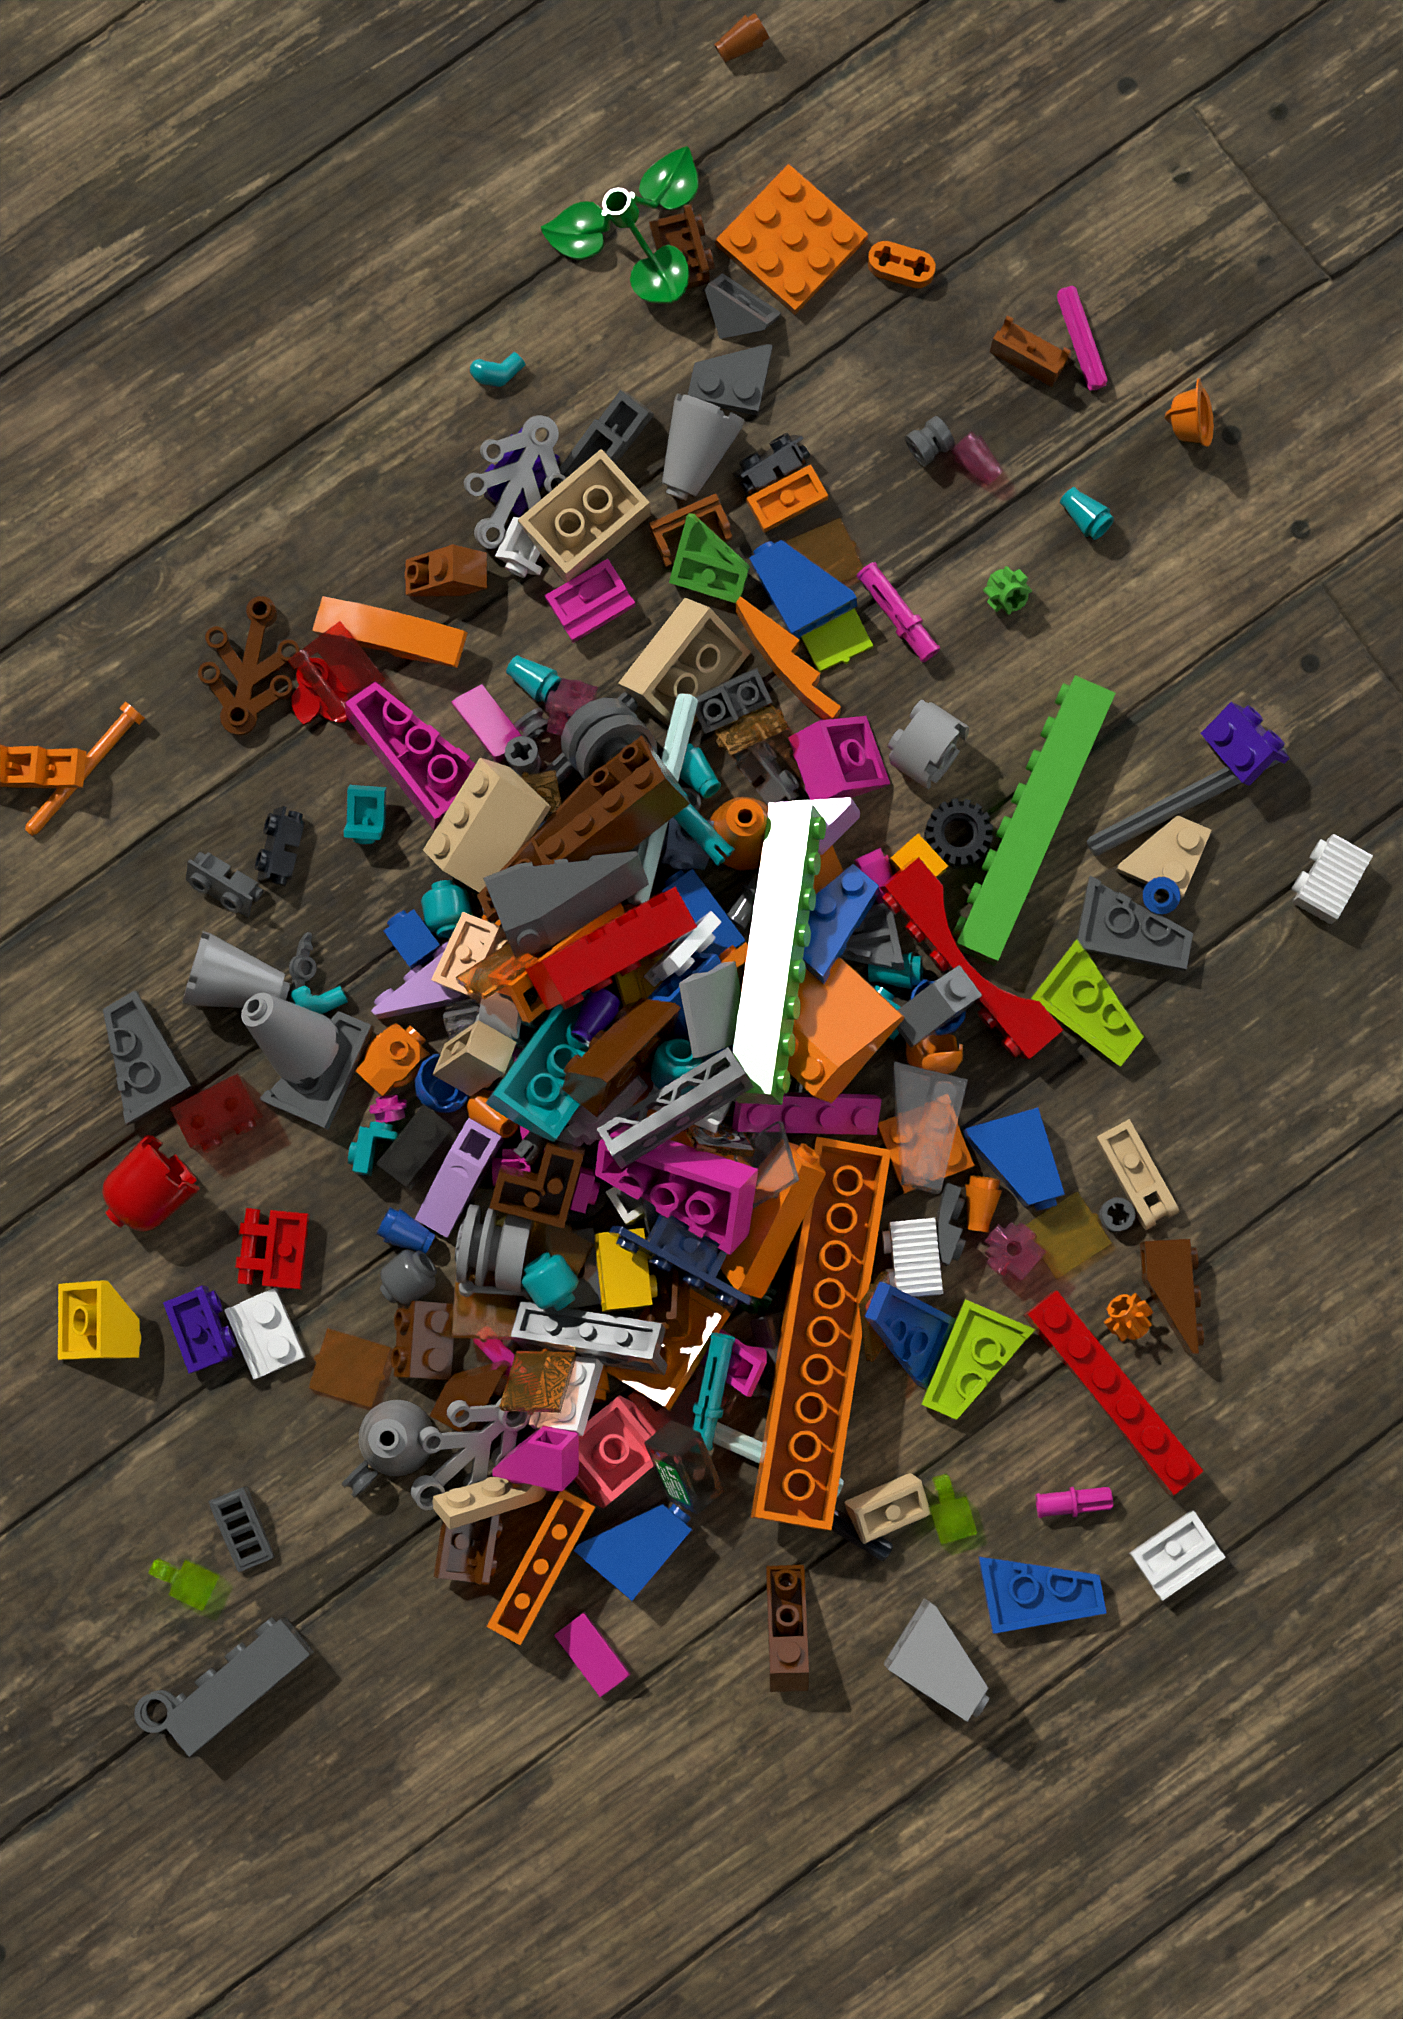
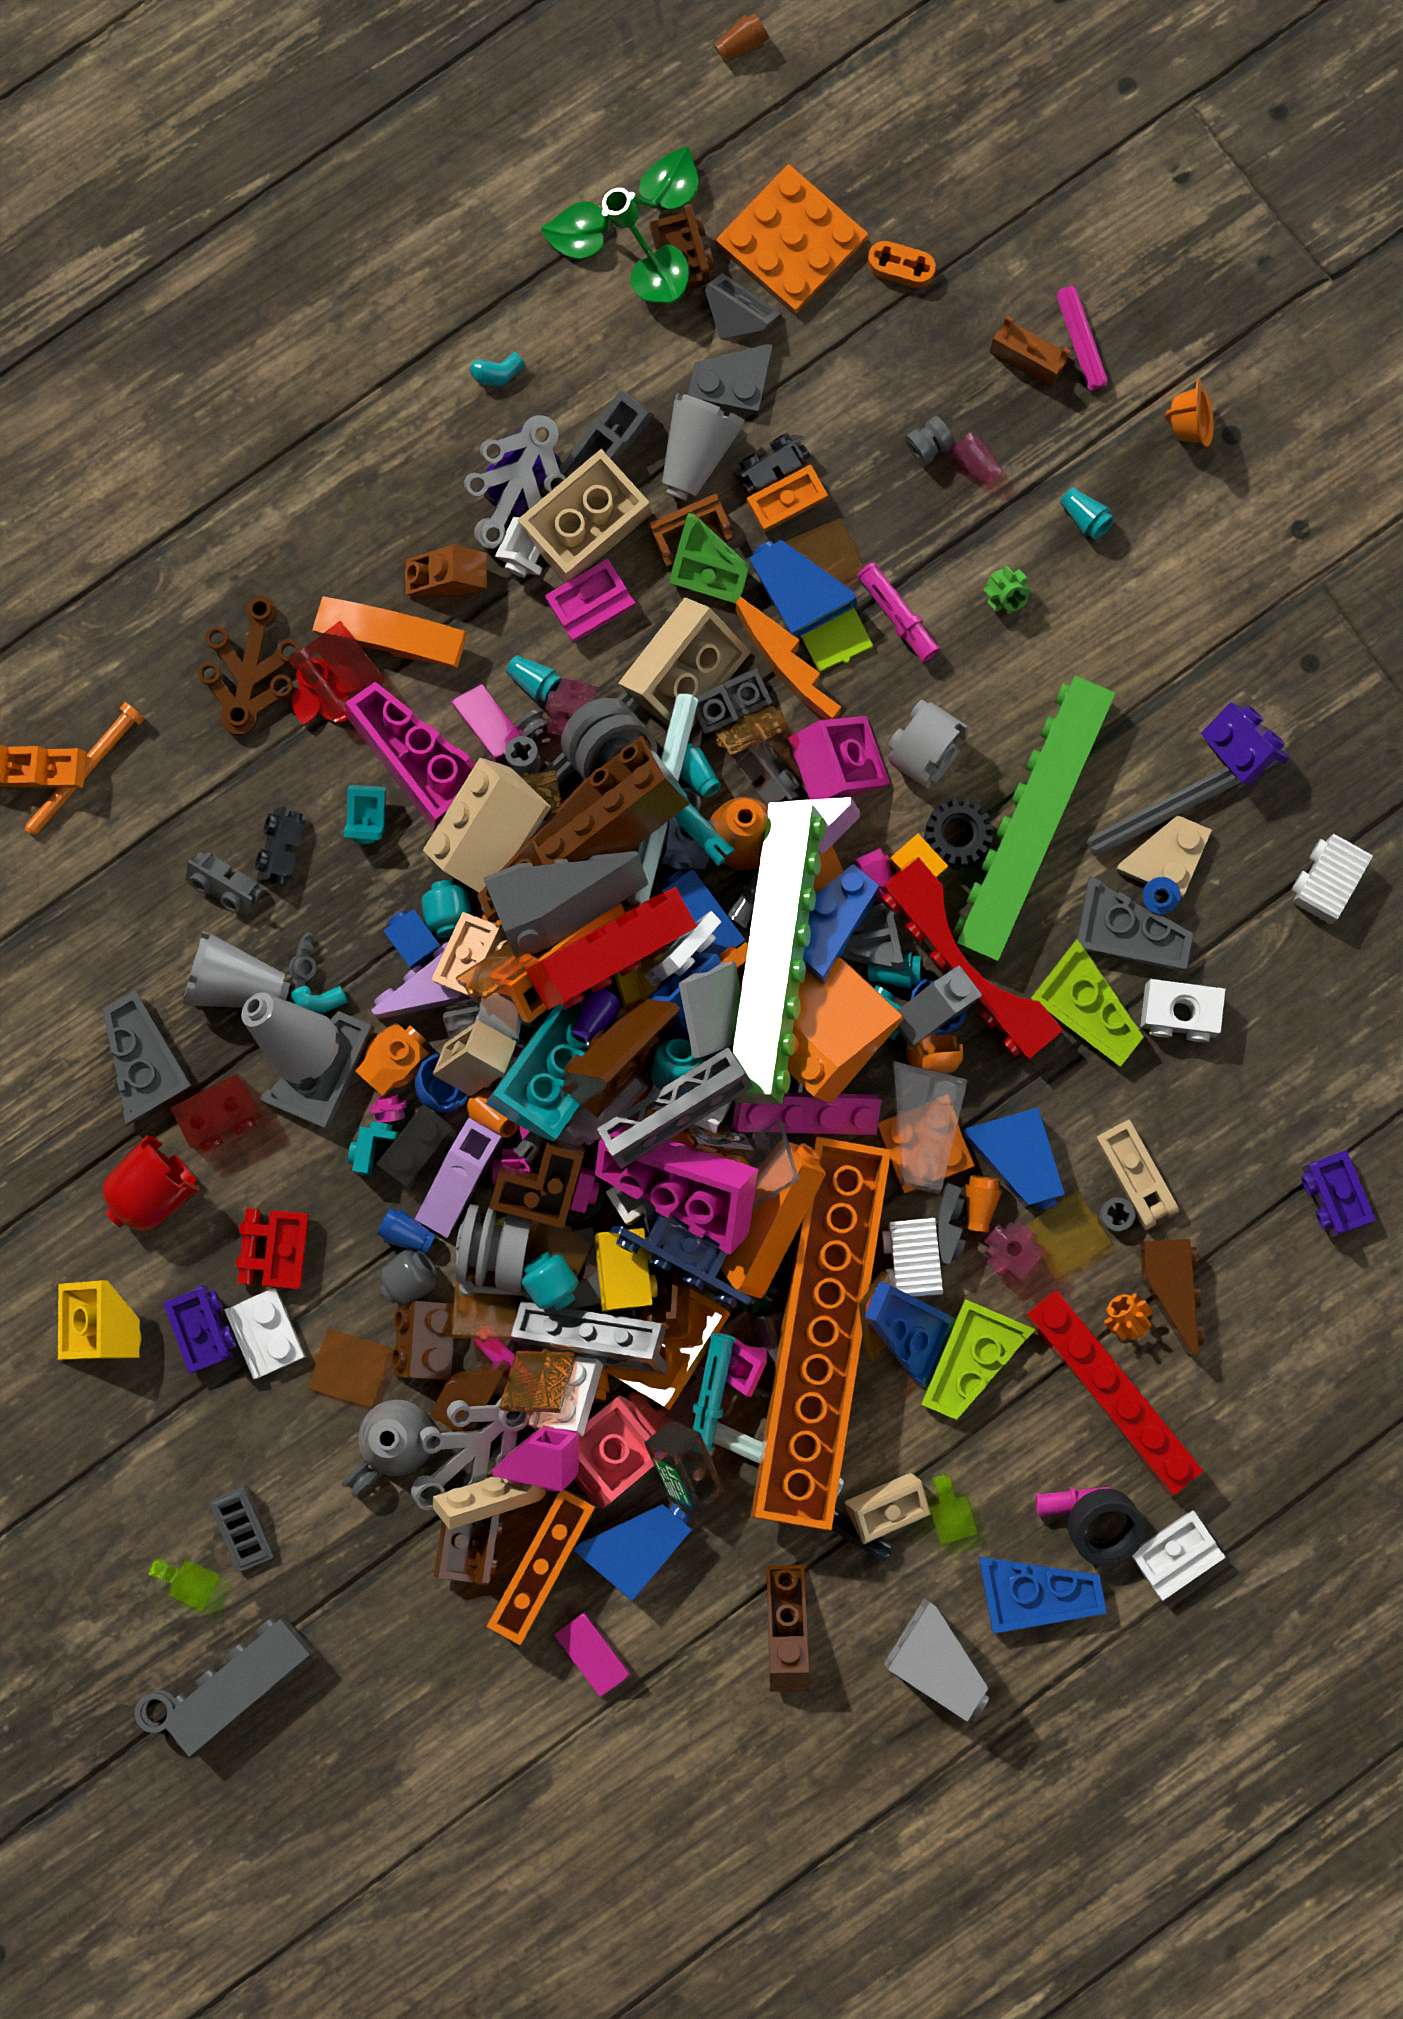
(1123, 1545): none -> black tyre
(1203, 1001): none -> white brick
(1337, 1194): none -> dark purple bracket

